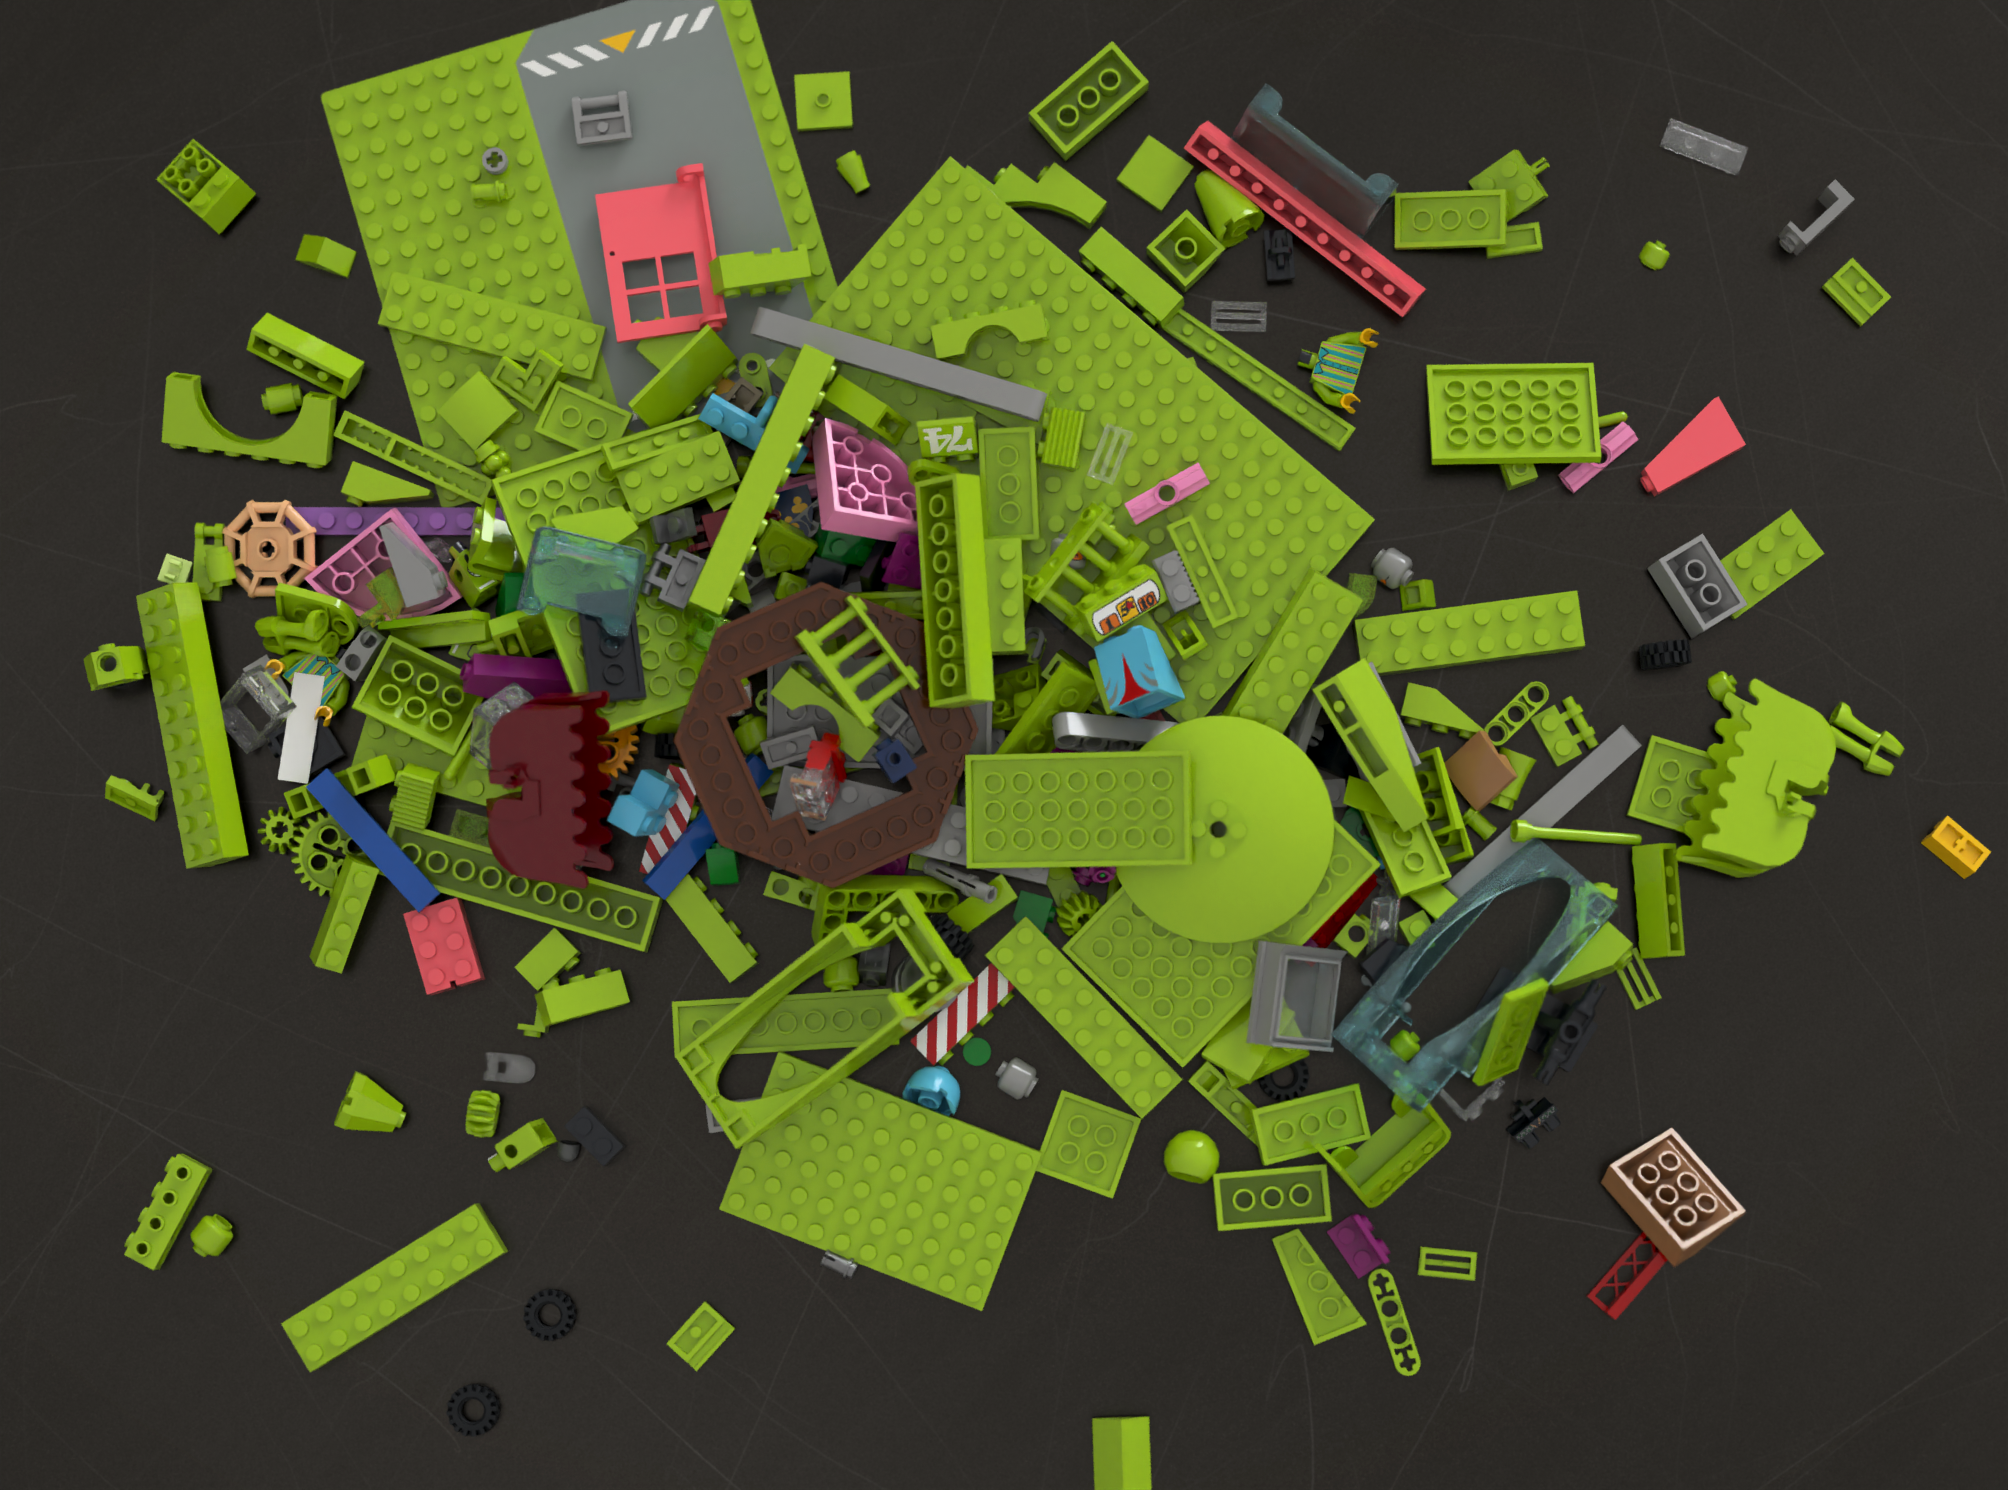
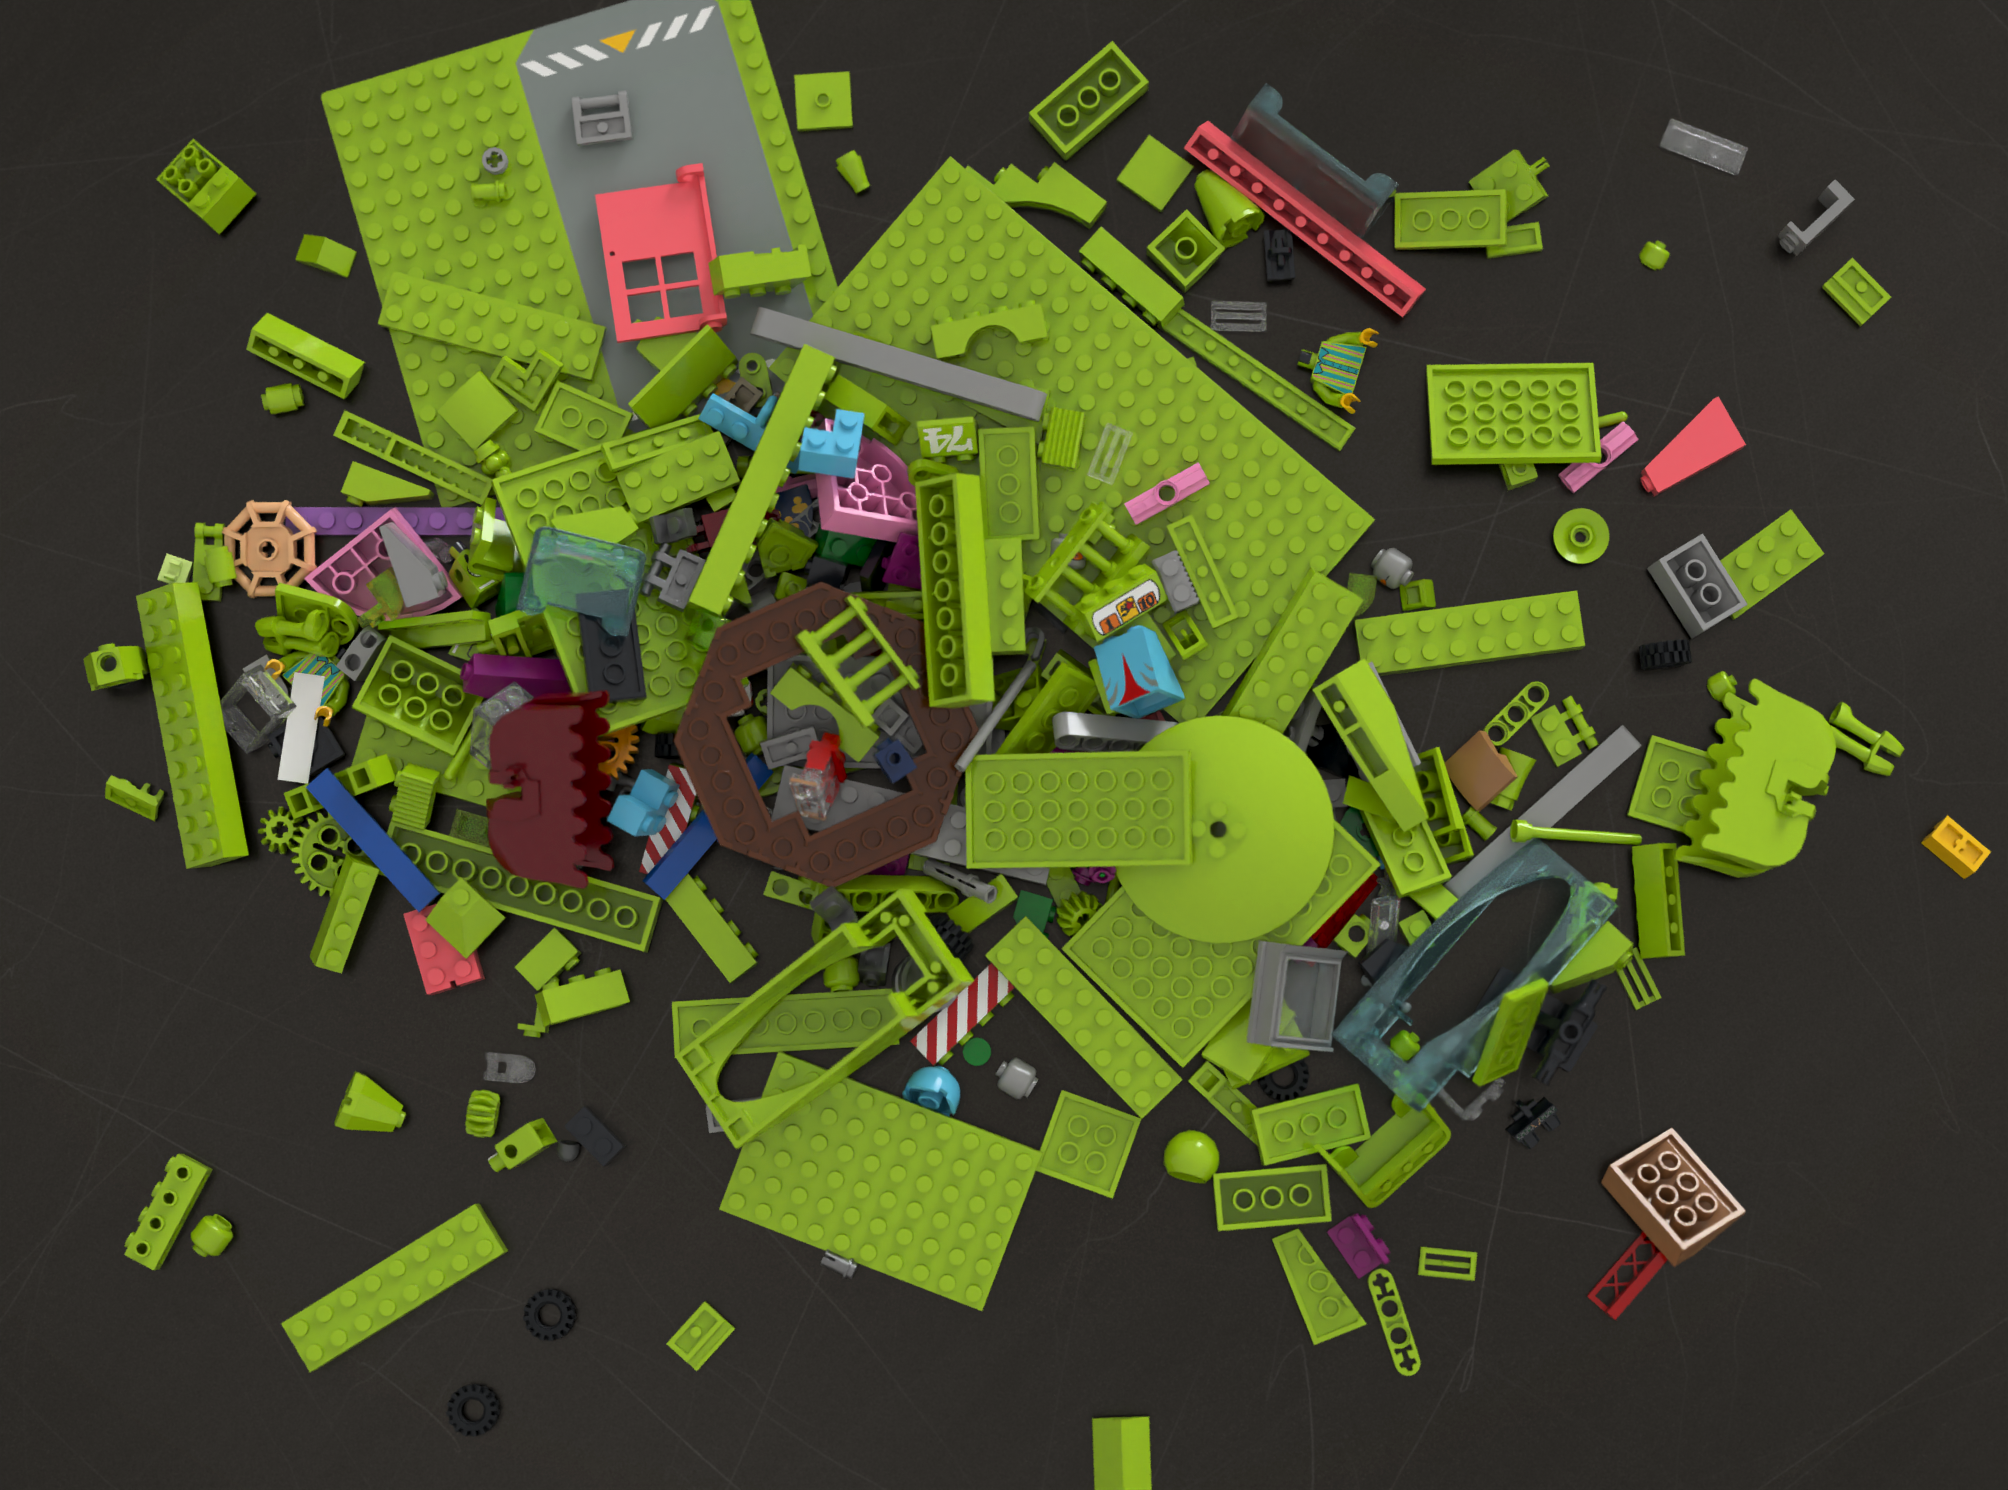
(191, 424): lime arch -> none
(464, 917): none -> lime slope
(723, 865): green slope -> none
(833, 908): none -> flat silver bracket
(834, 451): none -> medium azure brick
(995, 716): none -> light grey piece
(1430, 707): lime slope -> none
(1584, 522): none -> lime dish

